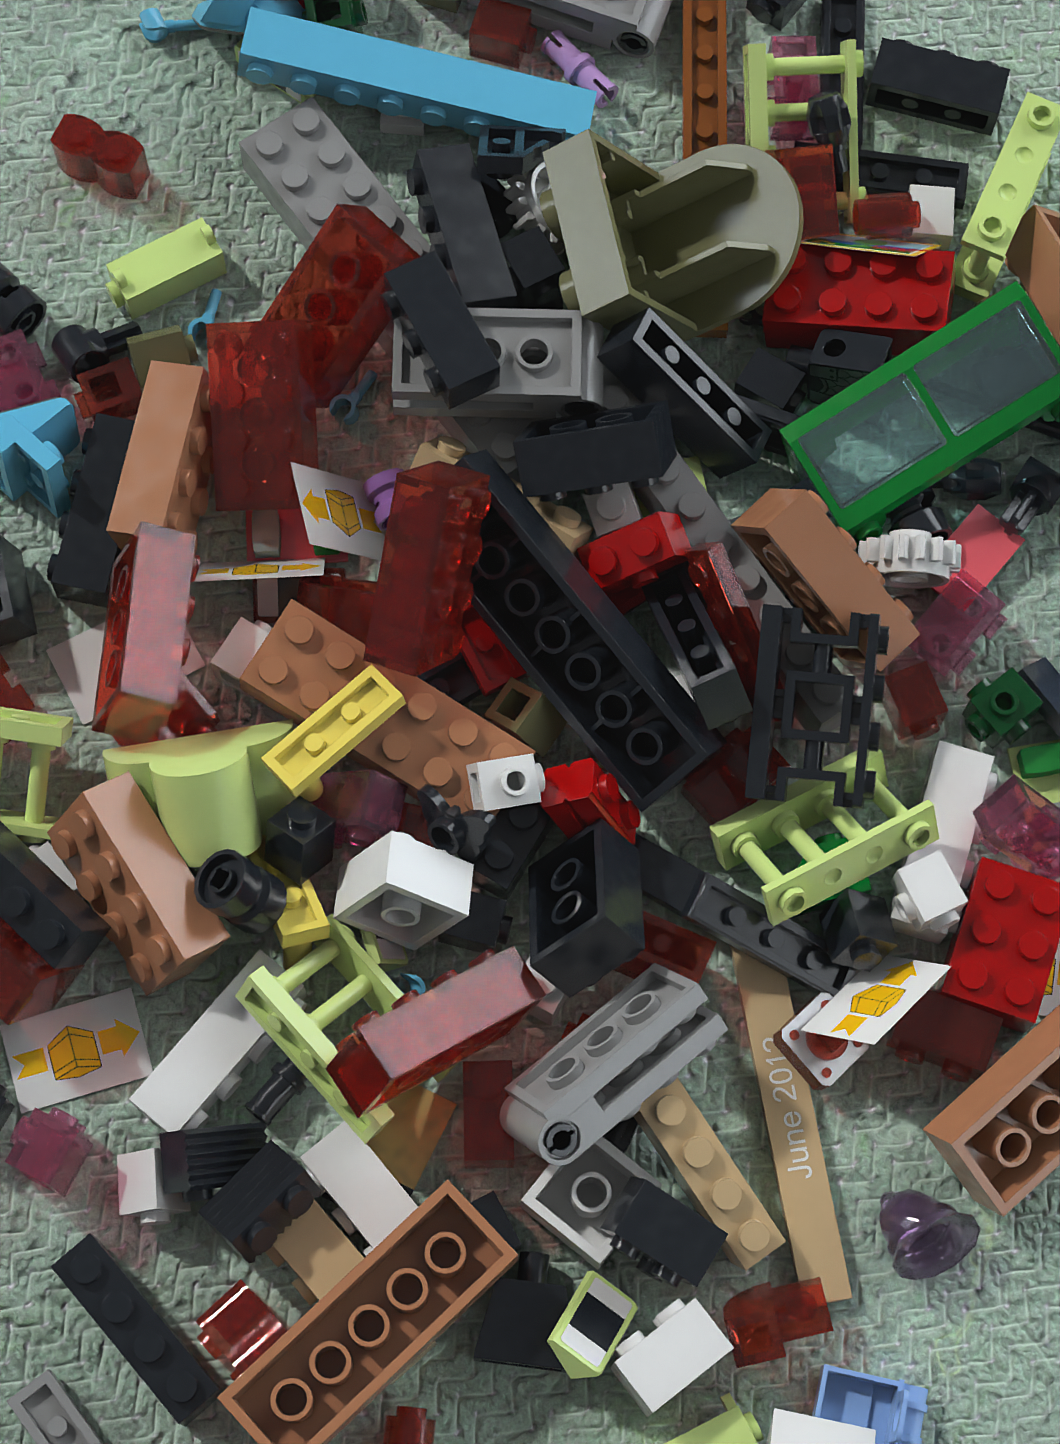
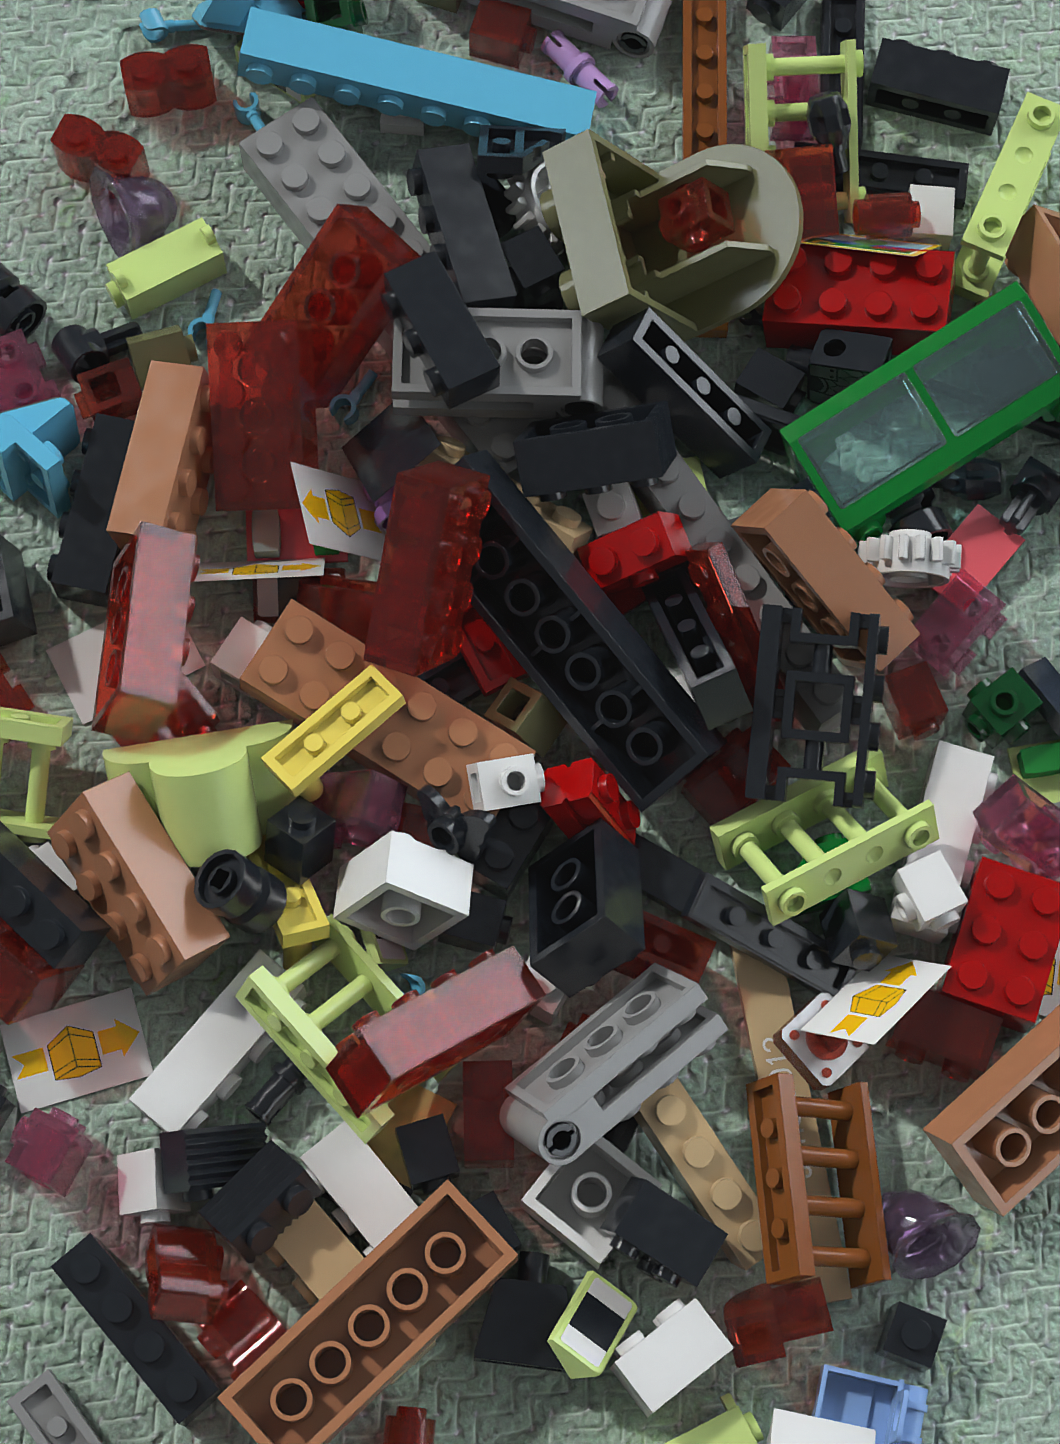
(131, 209): none -> clear purple piece
(168, 80): none -> clear red brick
(184, 1274): none -> clear red brick
(251, 114): none -> medium azure hand
(389, 447): none -> black sticker
(427, 1153): none -> black brick
(696, 215): none -> clear red brick
(782, 1187): none -> dark orange fence
(911, 1336): none -> black brick

